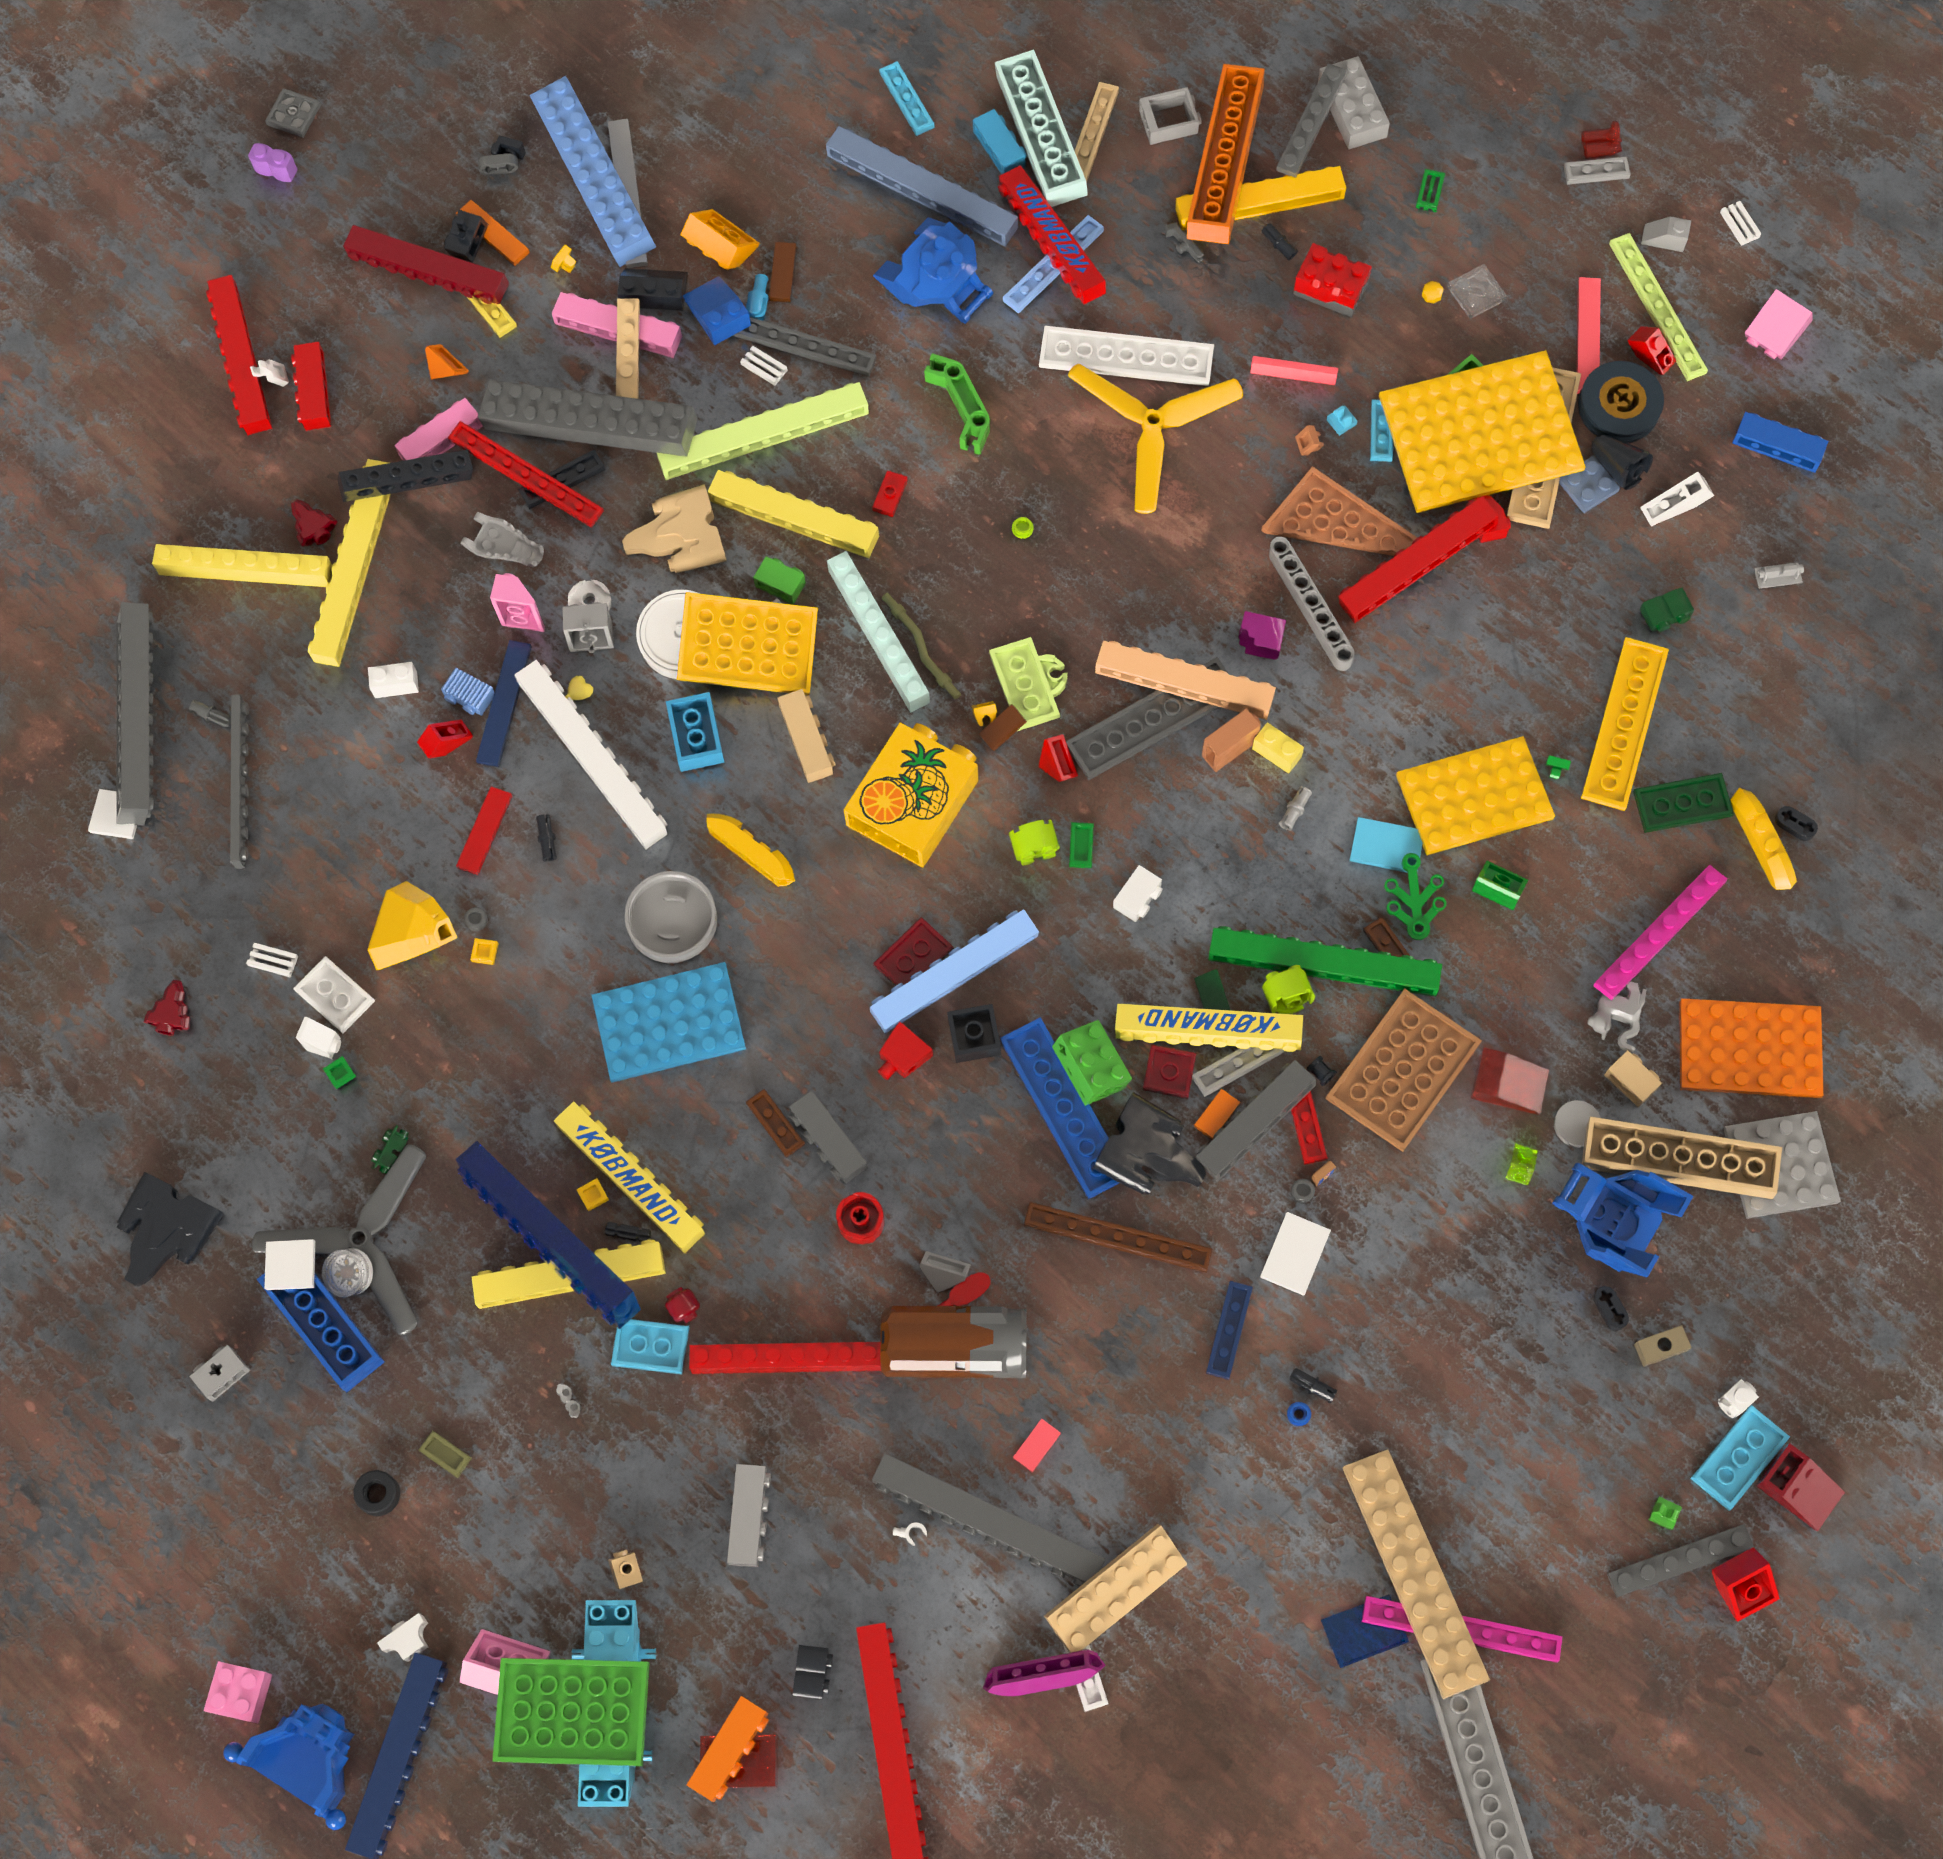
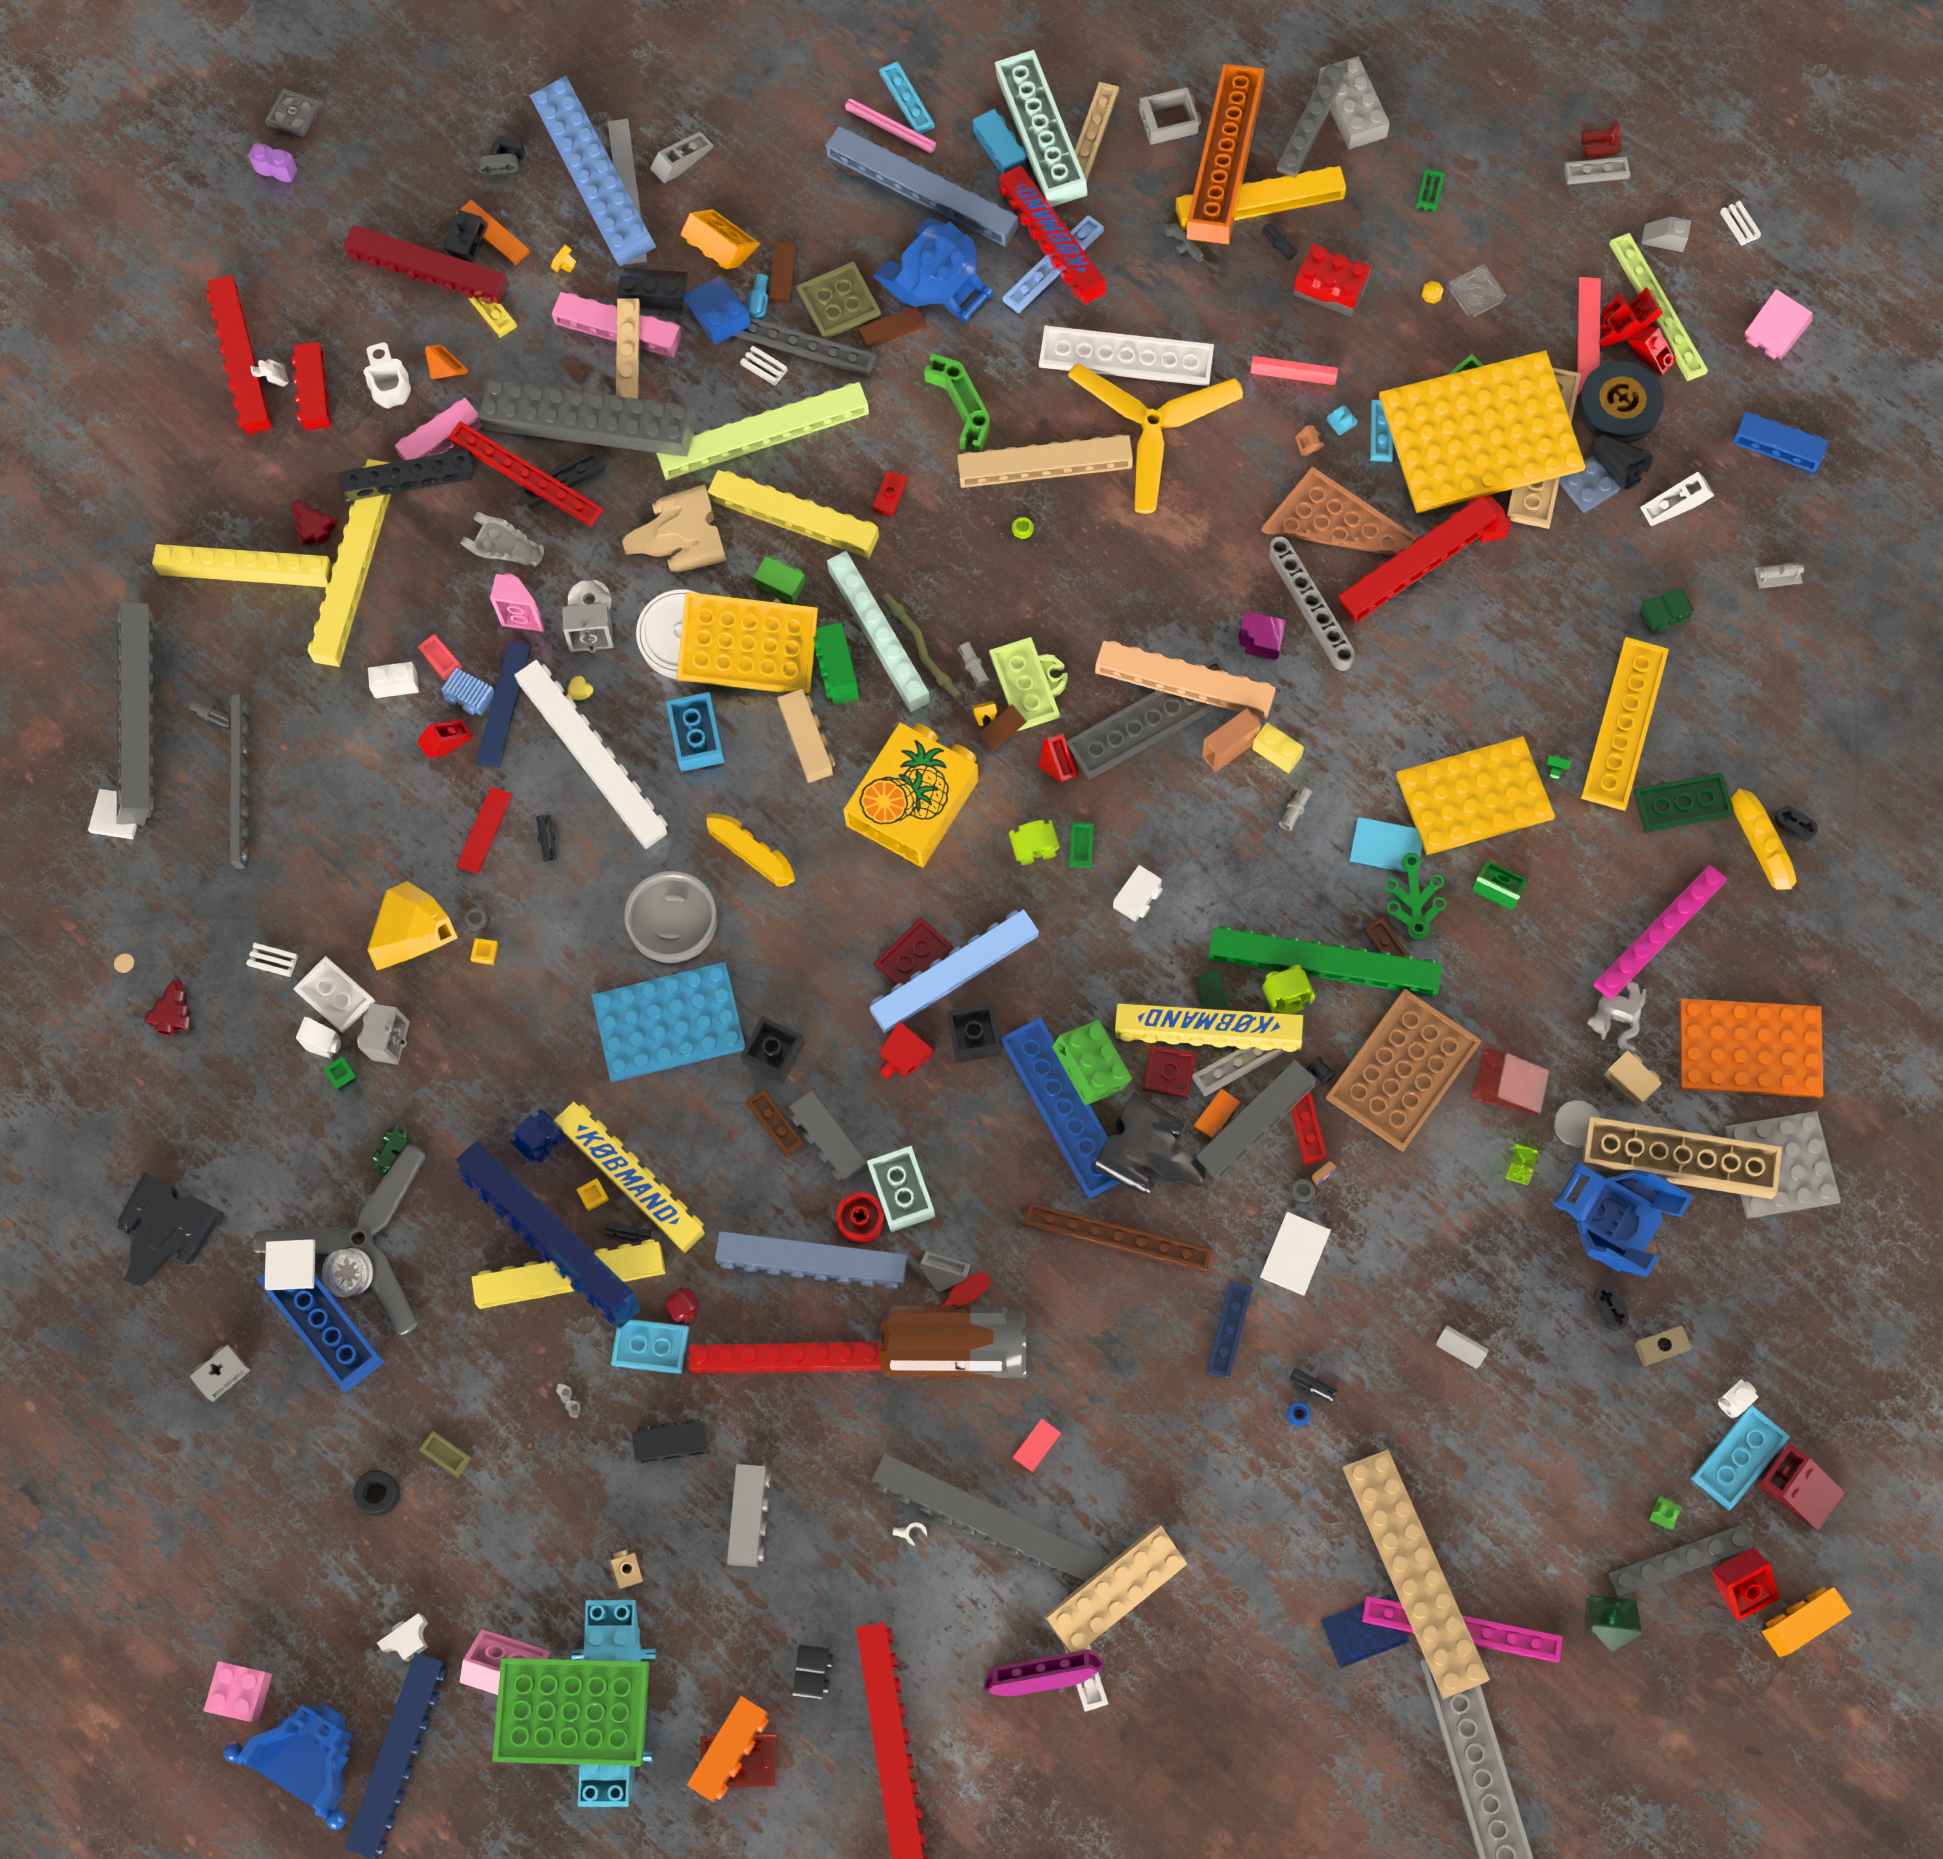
(124, 963): none -> tan sticker
(382, 1033): none -> light grey brick
(387, 378): none -> white piece
(439, 656): none -> coral tile
(537, 1136): none -> clear blue brick
(670, 1441): none -> black brick
(680, 156): none -> light grey slope
(772, 1049): none -> black brick
(811, 1259): none -> sand blue brick
(835, 664): none -> green brick
(838, 300): none -> olive plate
(890, 125): none -> bright pink axle
(892, 327): none -> reddish brown tile
(901, 1189): none -> light aqua brick
(973, 664): none -> light grey pin
(1045, 461): none -> tan brick
(1462, 1347): none -> slope
(1612, 1620): none -> clear green slope
(1627, 318): none -> red slope
(1805, 1620): none -> light orange brick

